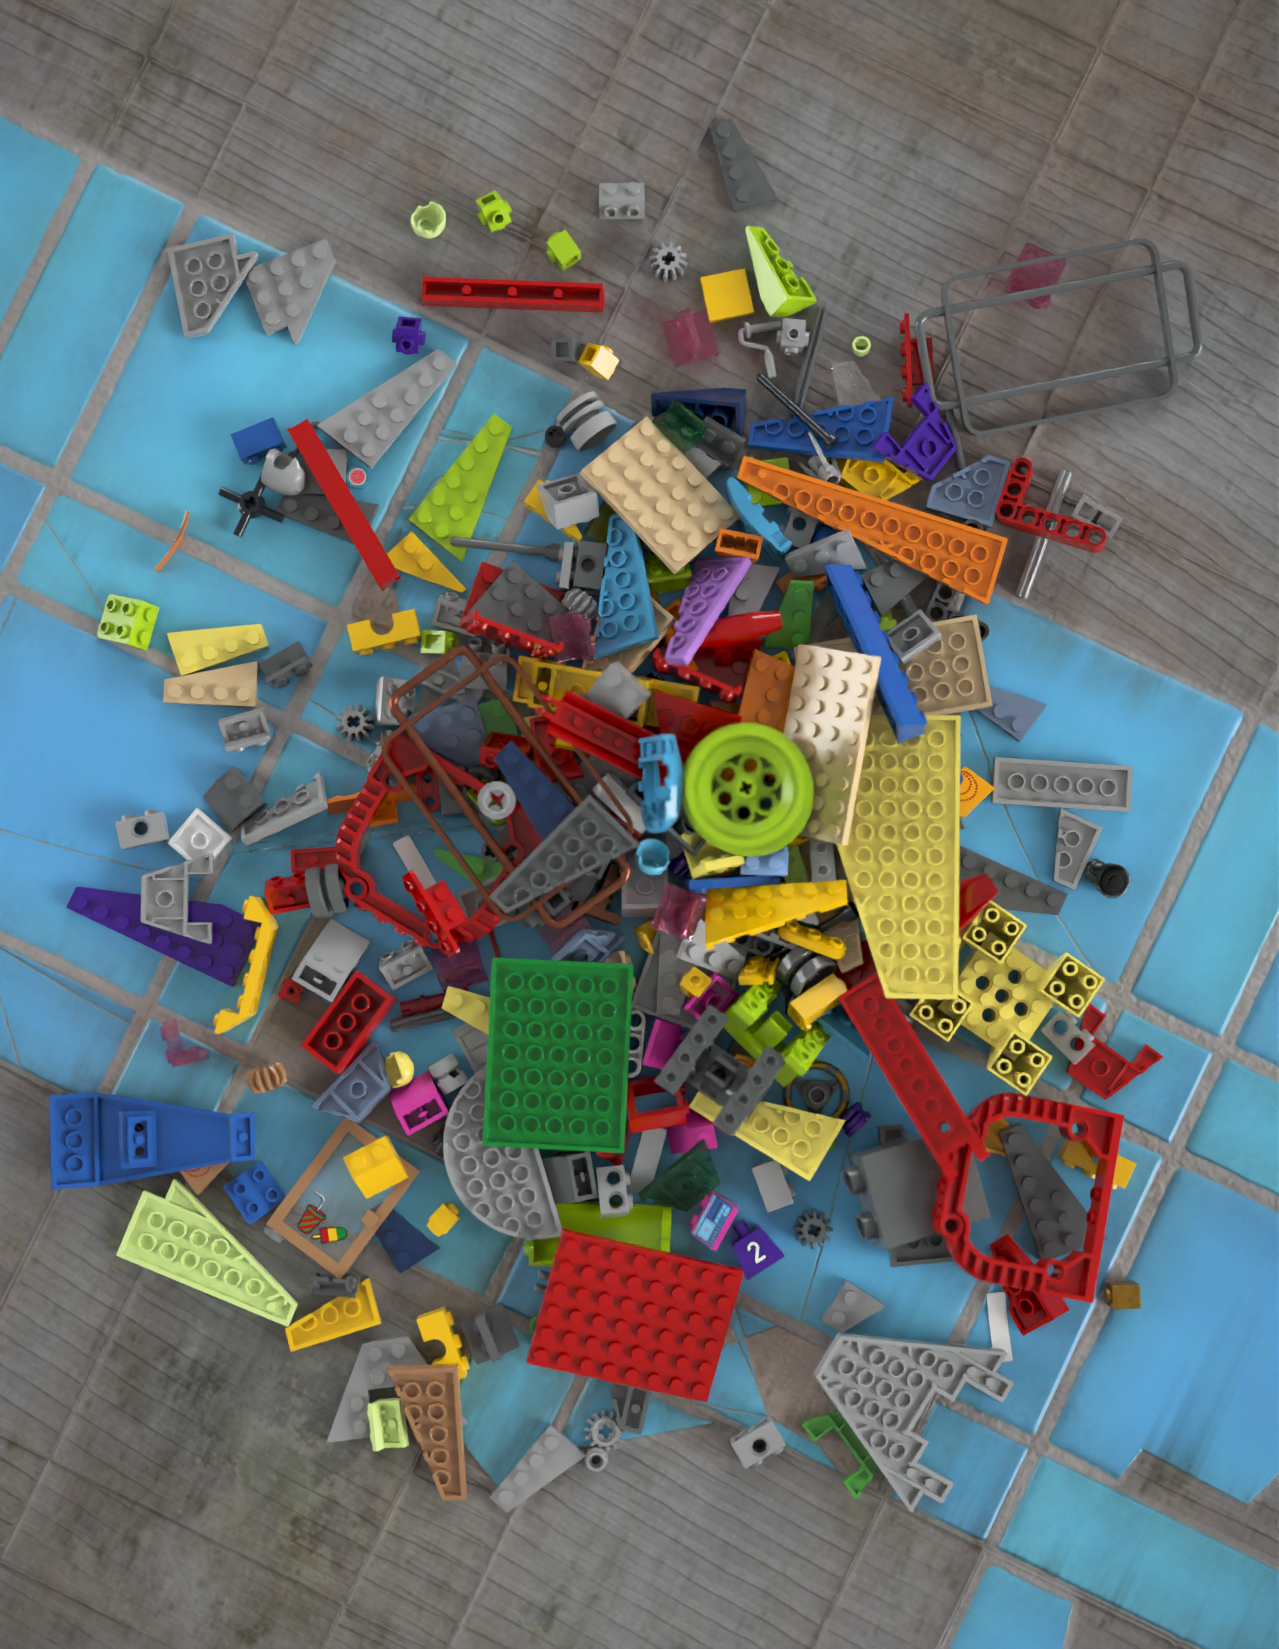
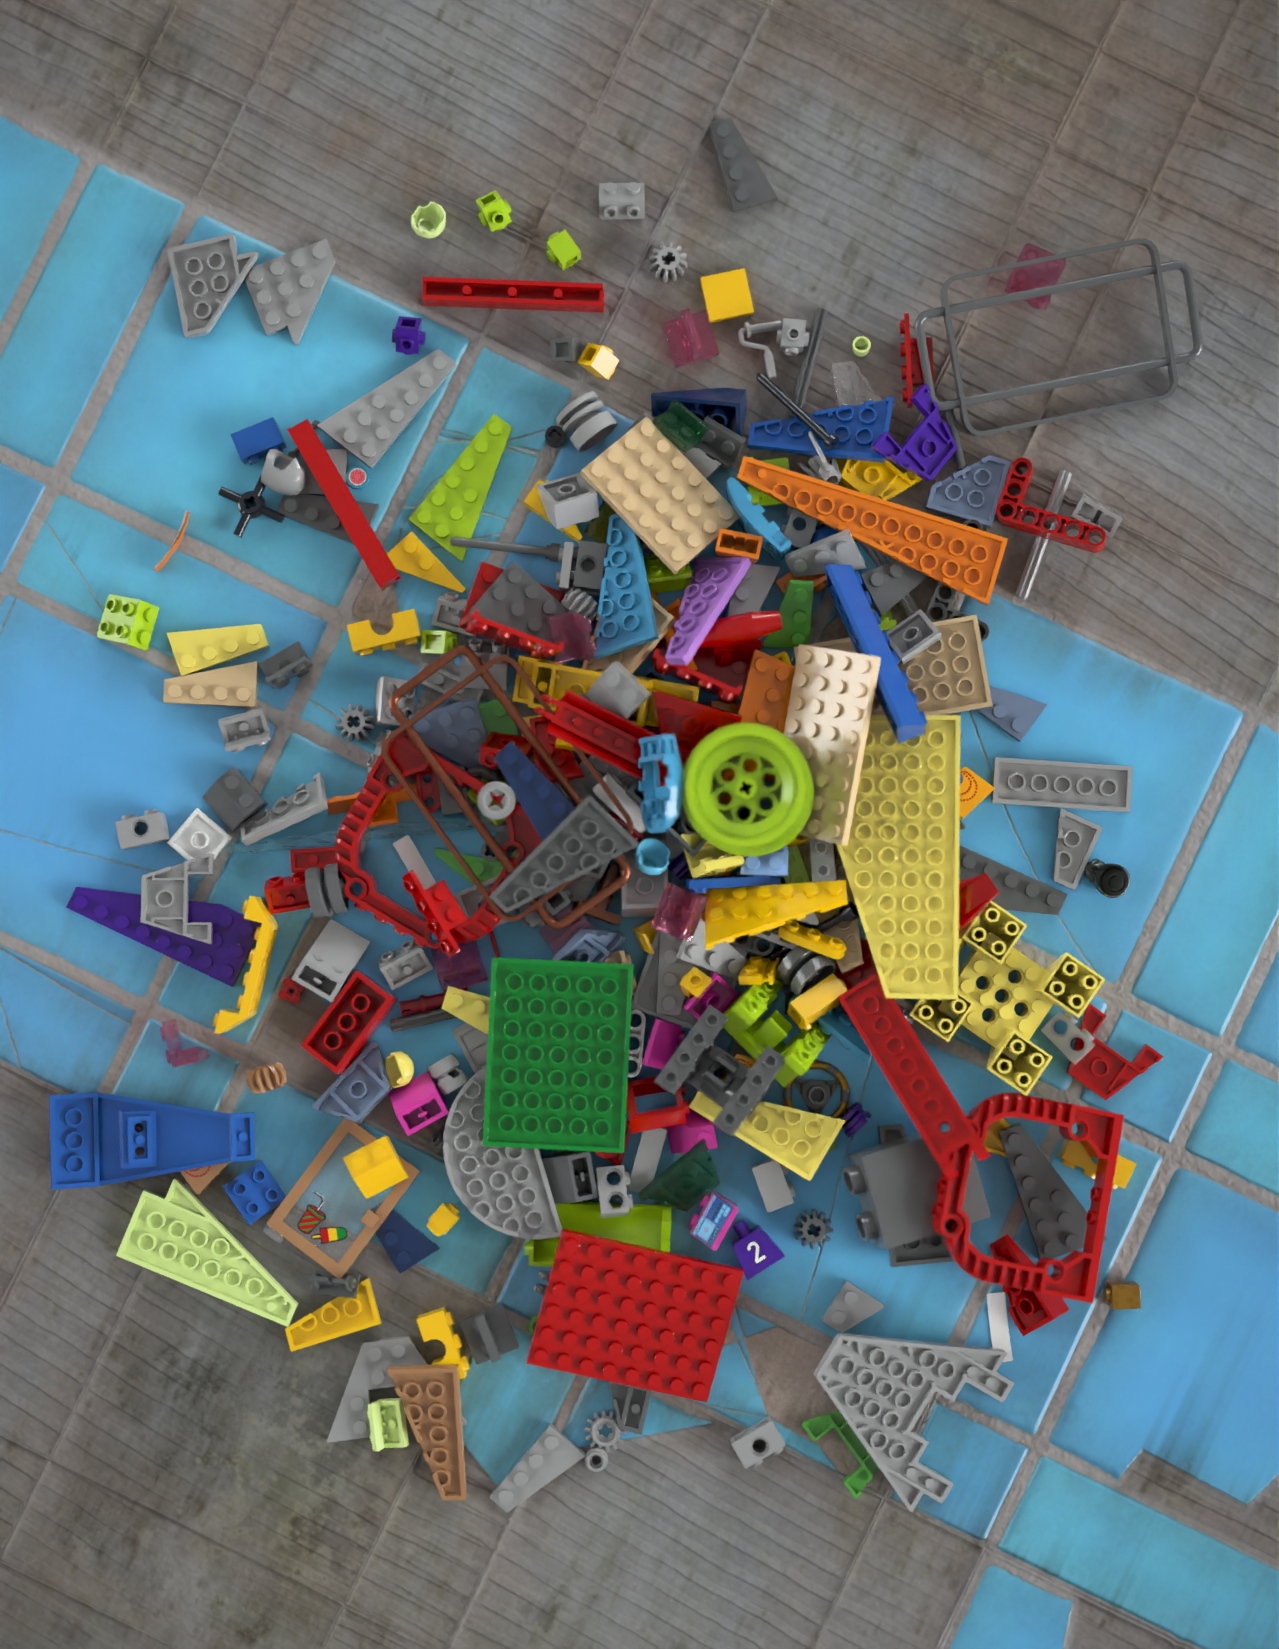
(777, 284): lime wedge -> none

